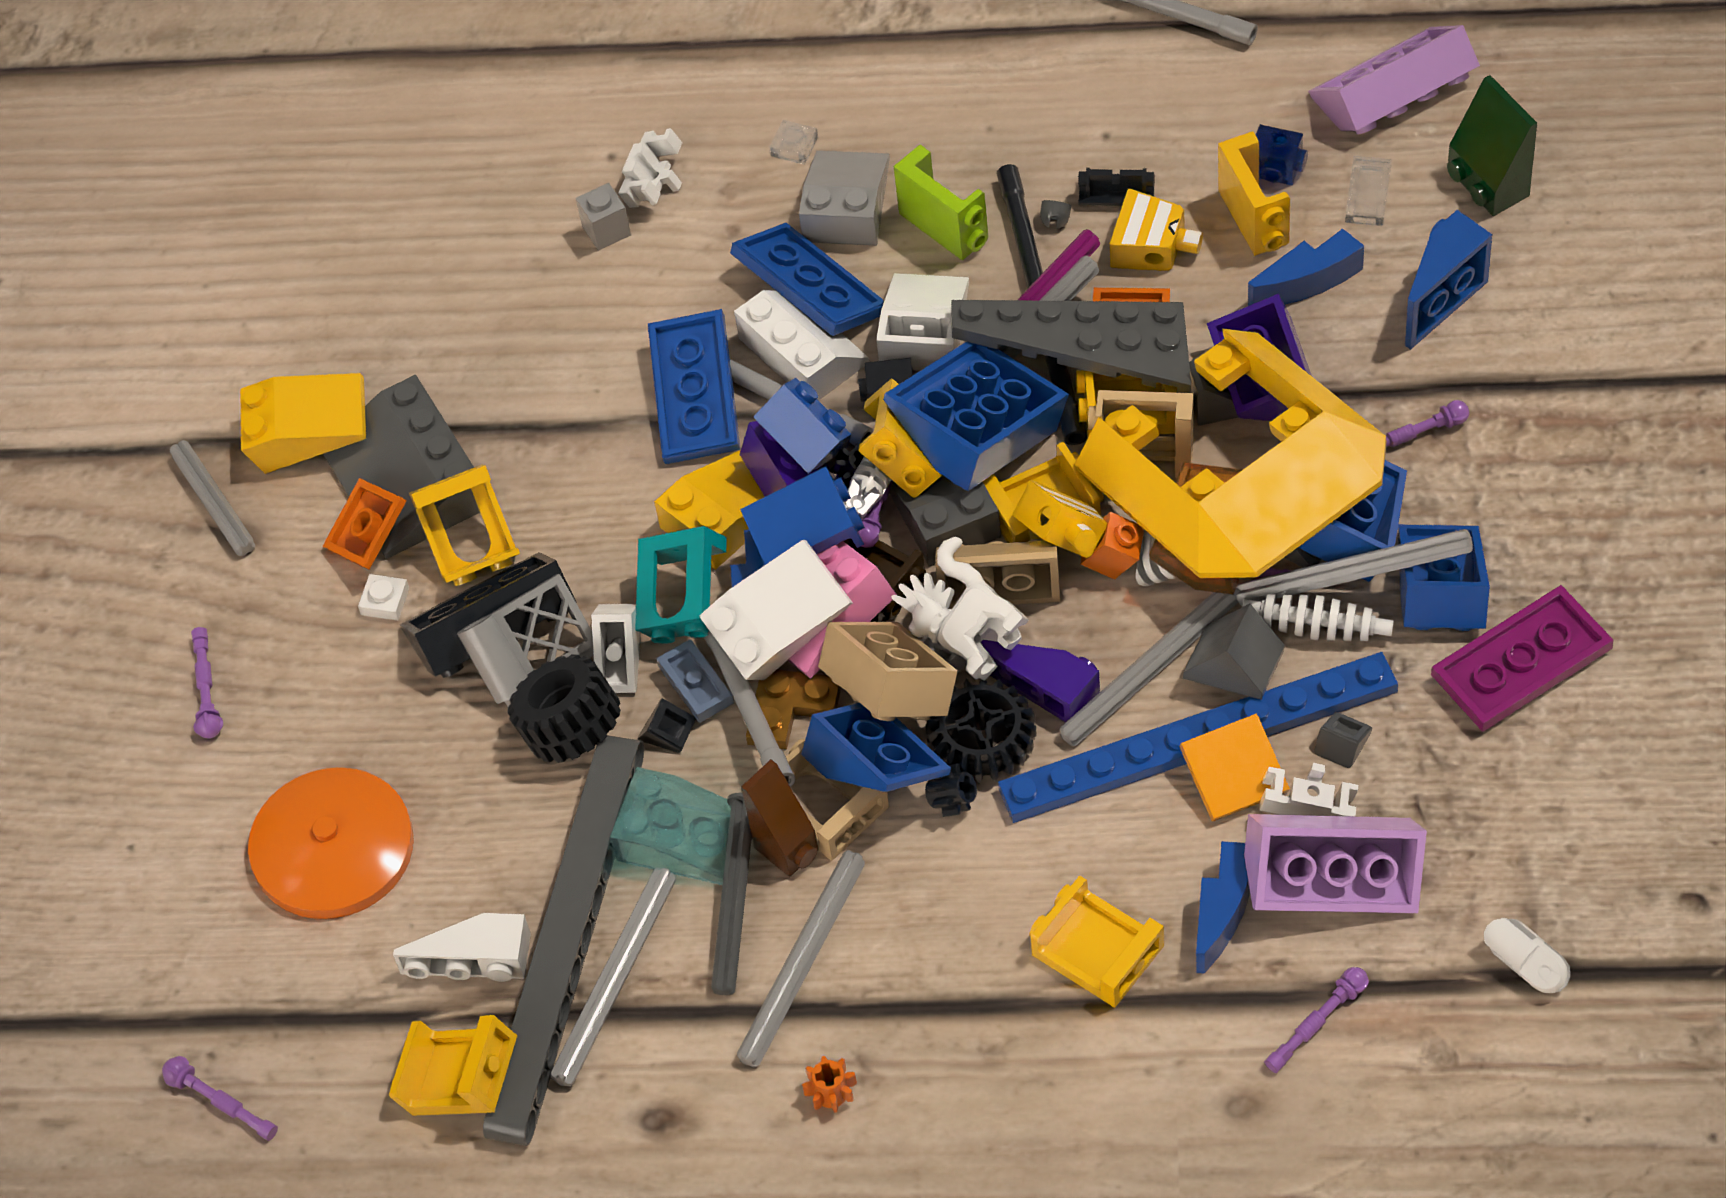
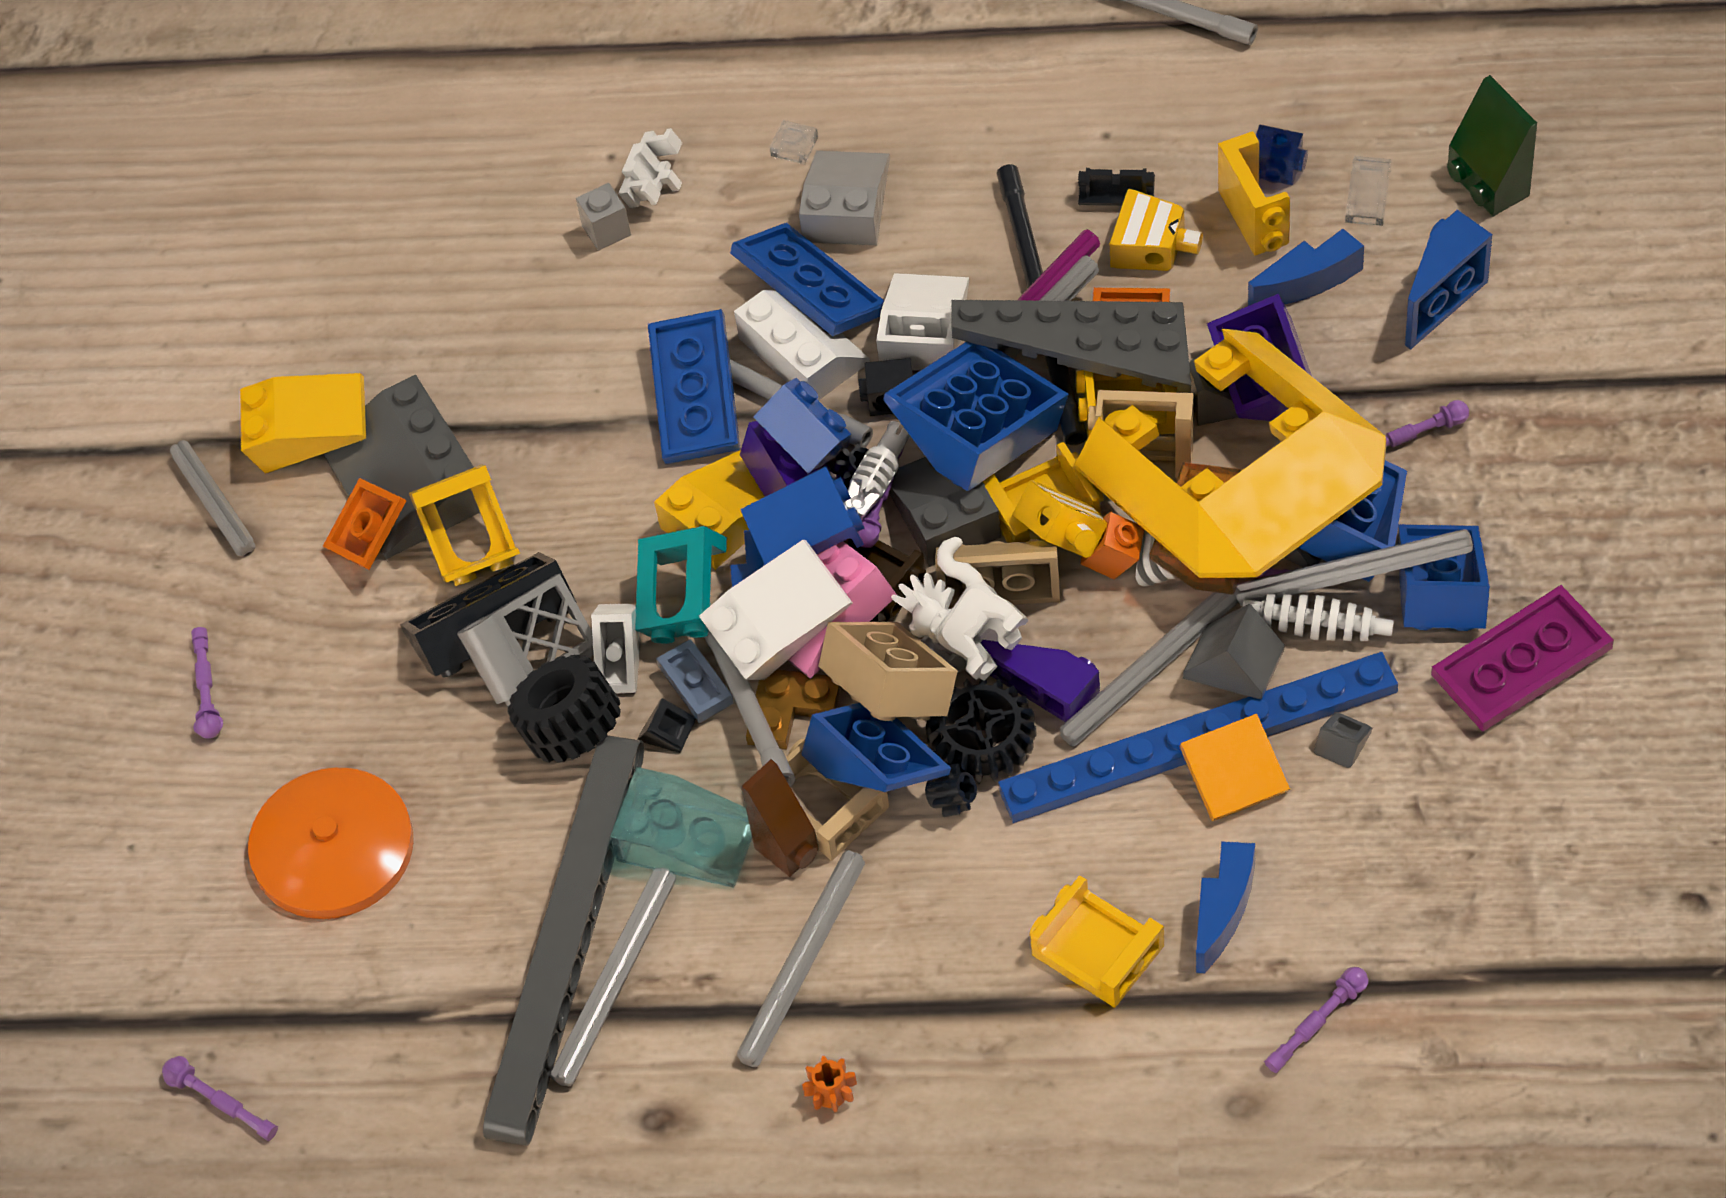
(383, 597): white plate -> none
(453, 1068): yellow panel -> none
(477, 947): white slope -> none
(732, 898): dark grey axle -> none
(893, 448): yellow panel -> none
(935, 210): lime panel -> none
(1055, 211): dark grey hinge -> none
(1299, 800): white piece -> none
(1334, 863): lavender slope -> none
(1396, 78): lavender slope -> none
(1527, 955): white arm -> none

